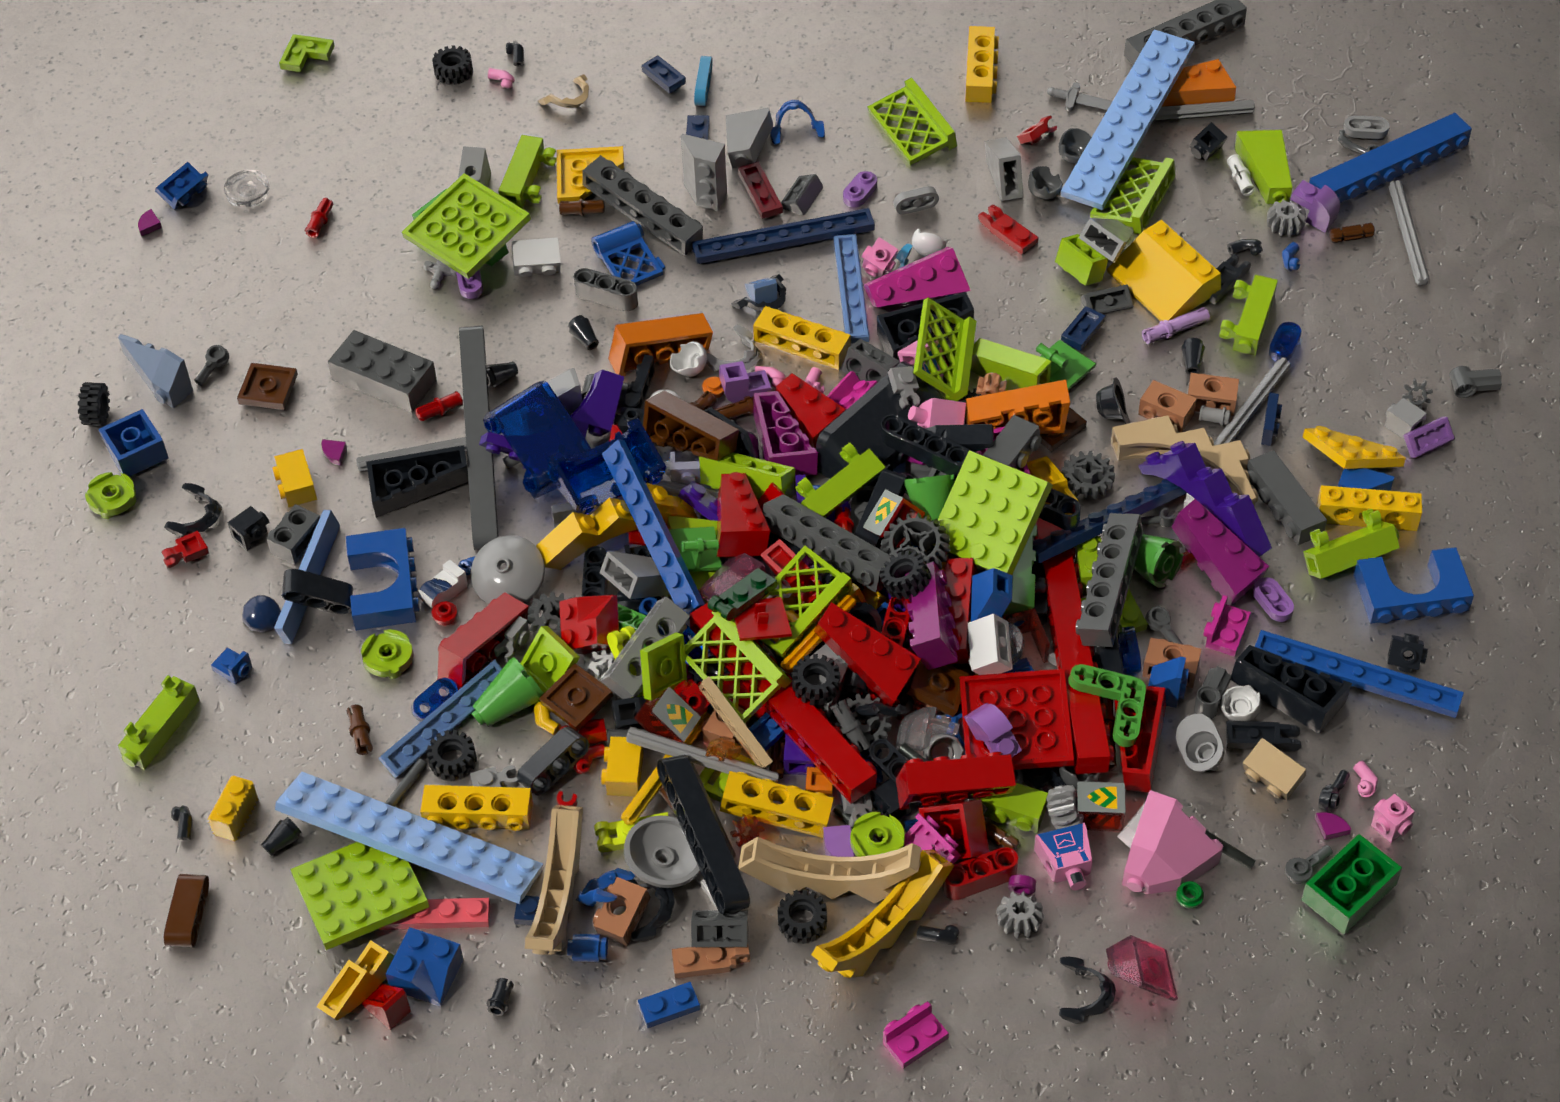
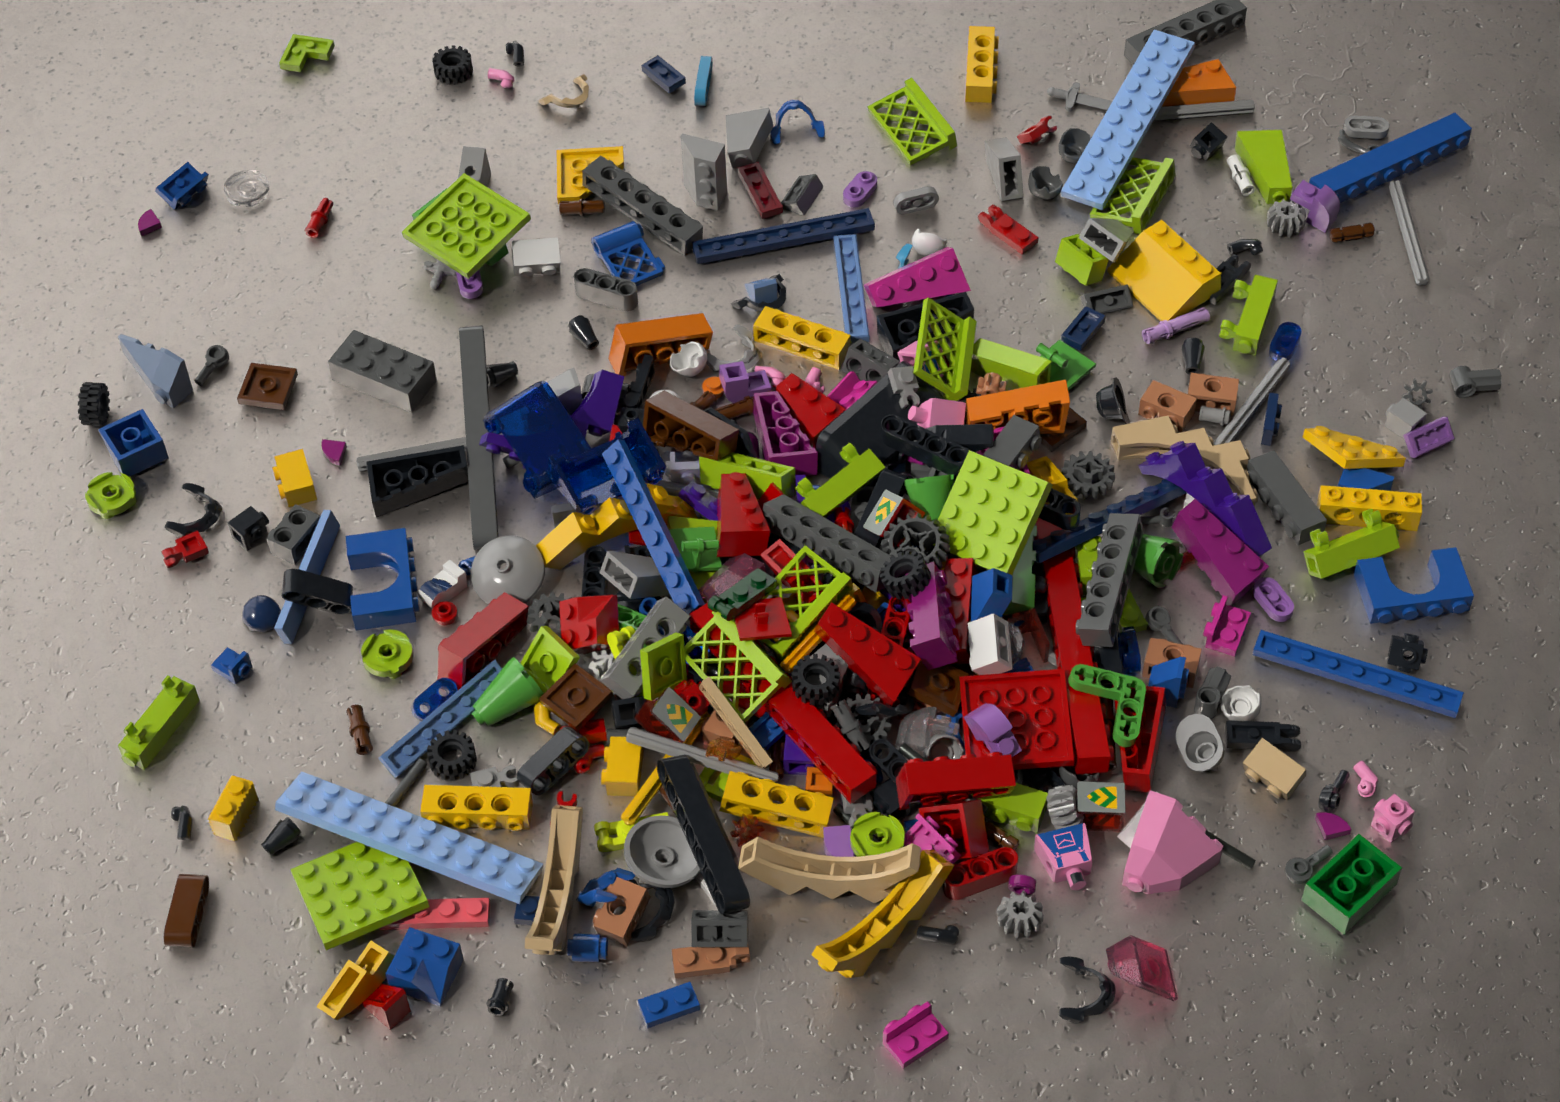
(439, 406): red axle -> none
(515, 636): light grey plate -> none
(523, 169): lime brick -> none
(698, 126): dark blue plate -> none
(802, 930): black tyre -> none
(879, 258): bright pink brick -> none
(1190, 888): green plate -> none
(1290, 688): black wedge -> none
(1291, 263): blue arm -> none

